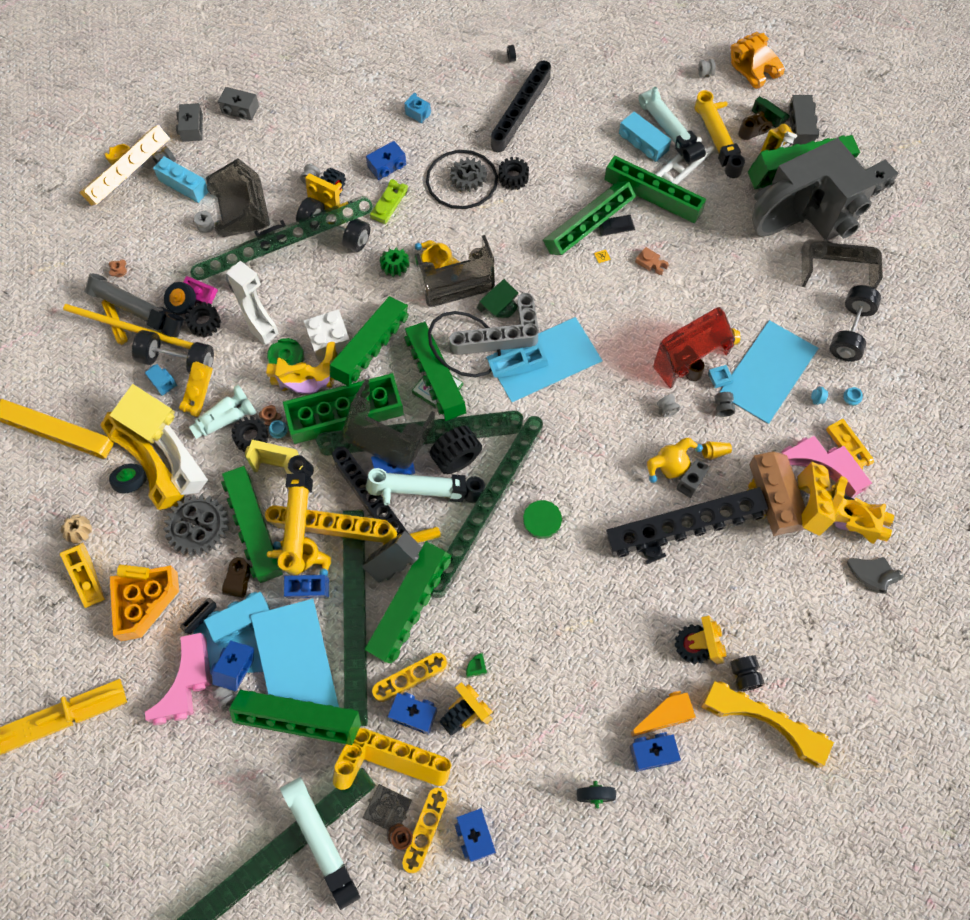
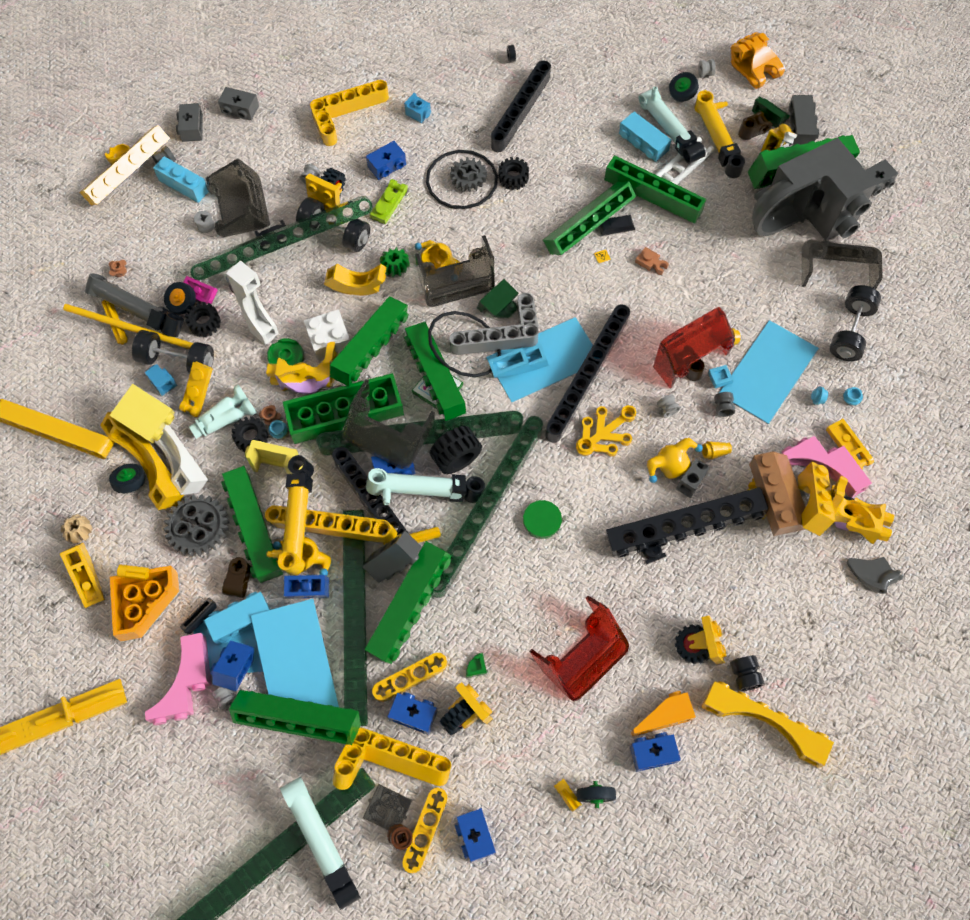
(343, 103): none -> yellow beam
(353, 282): none -> yellow arch
(567, 794): none -> yellow piece
(585, 379): none -> black beam
(588, 658): none -> clear red windscreen
(604, 433): none -> yellow plant
(683, 86): none -> black wheel

